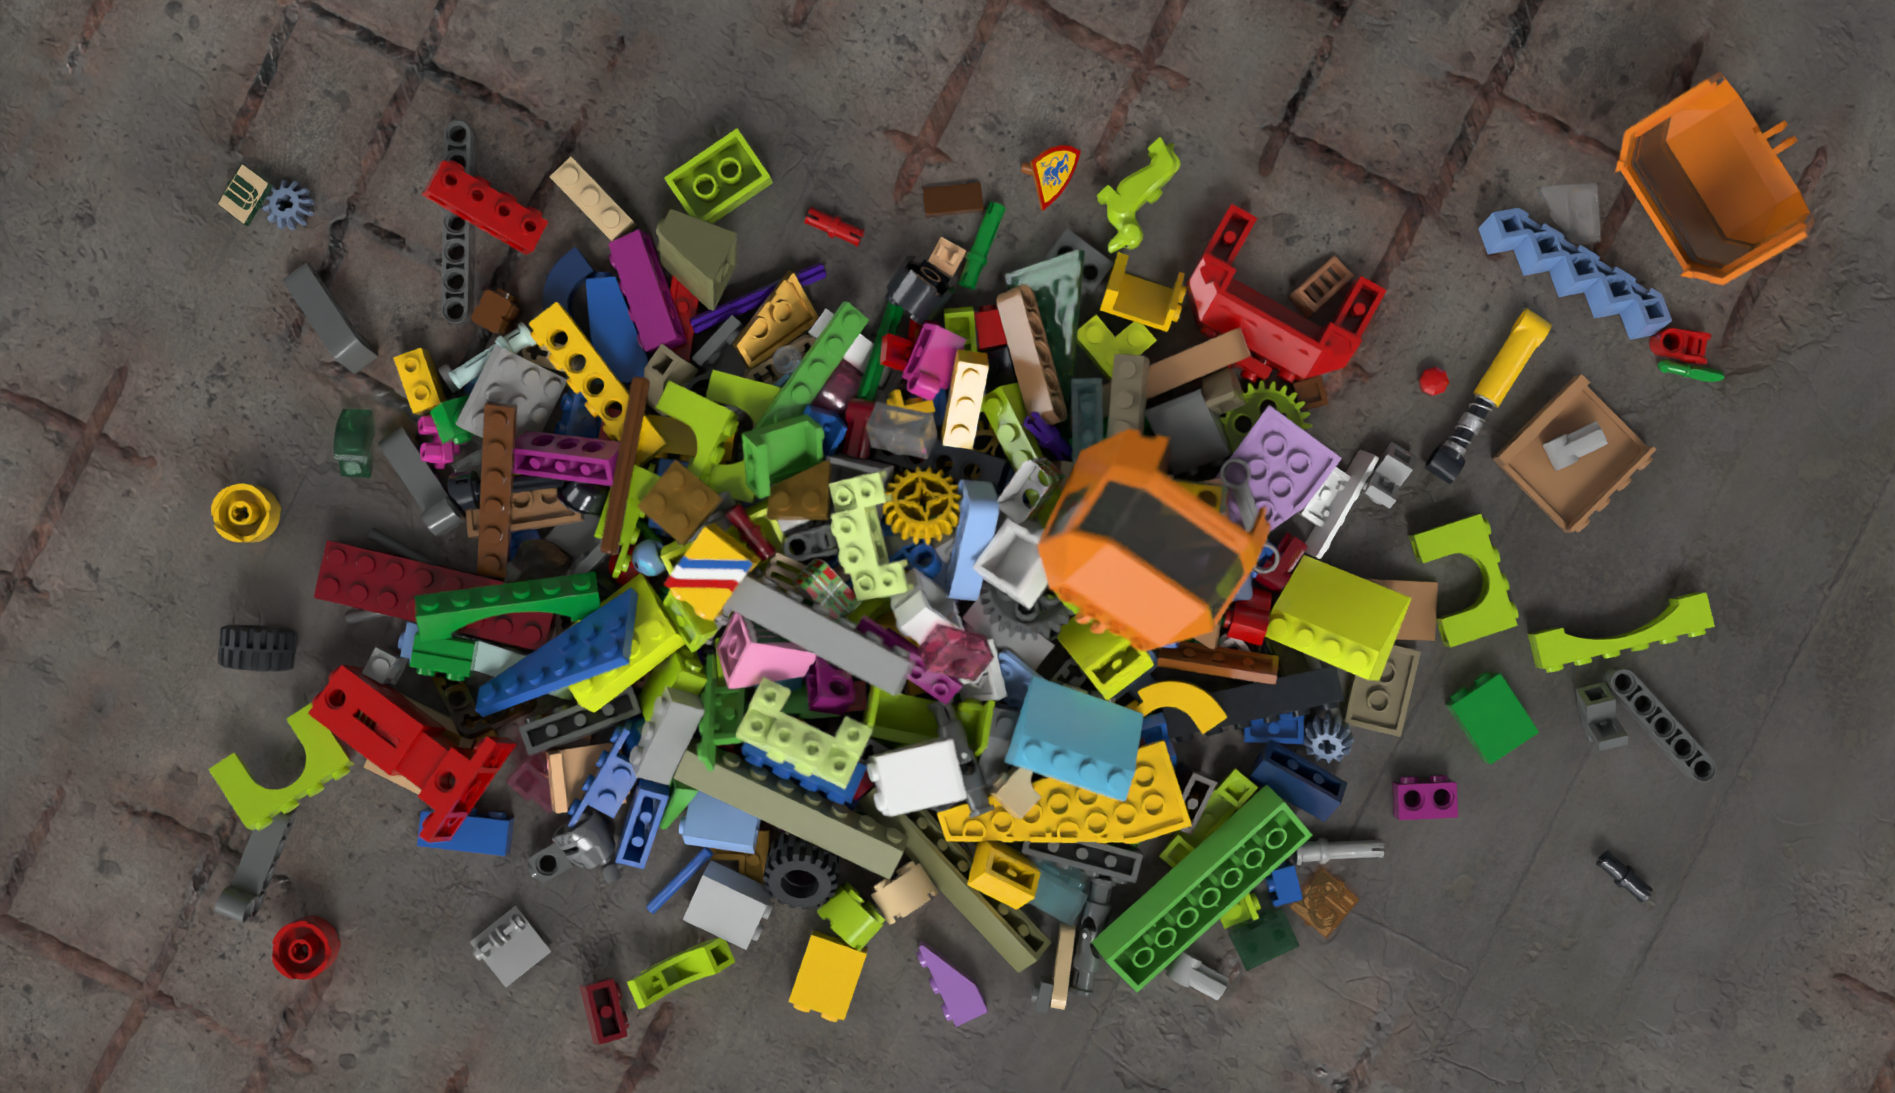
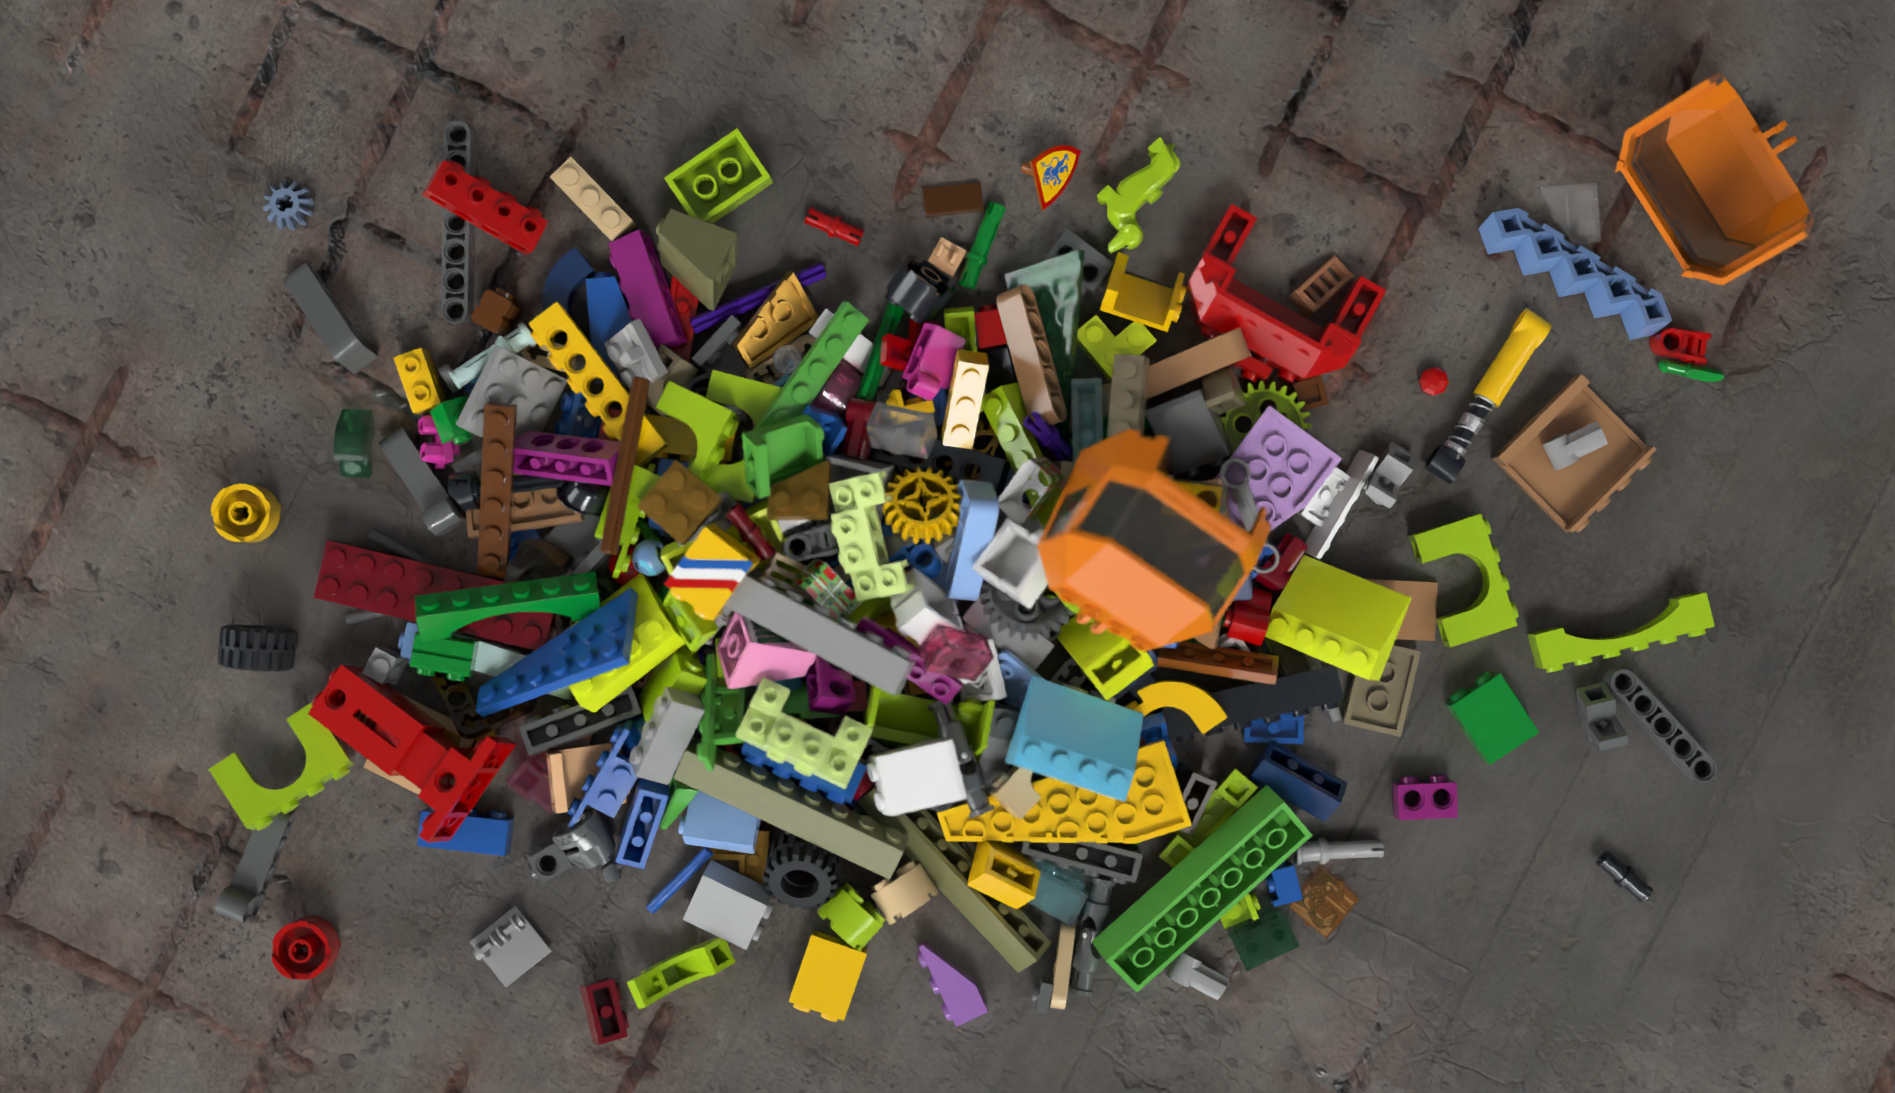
(245, 194): piece -> none
(635, 354): none -> light grey hinge
(1328, 738): sand blue gear -> none

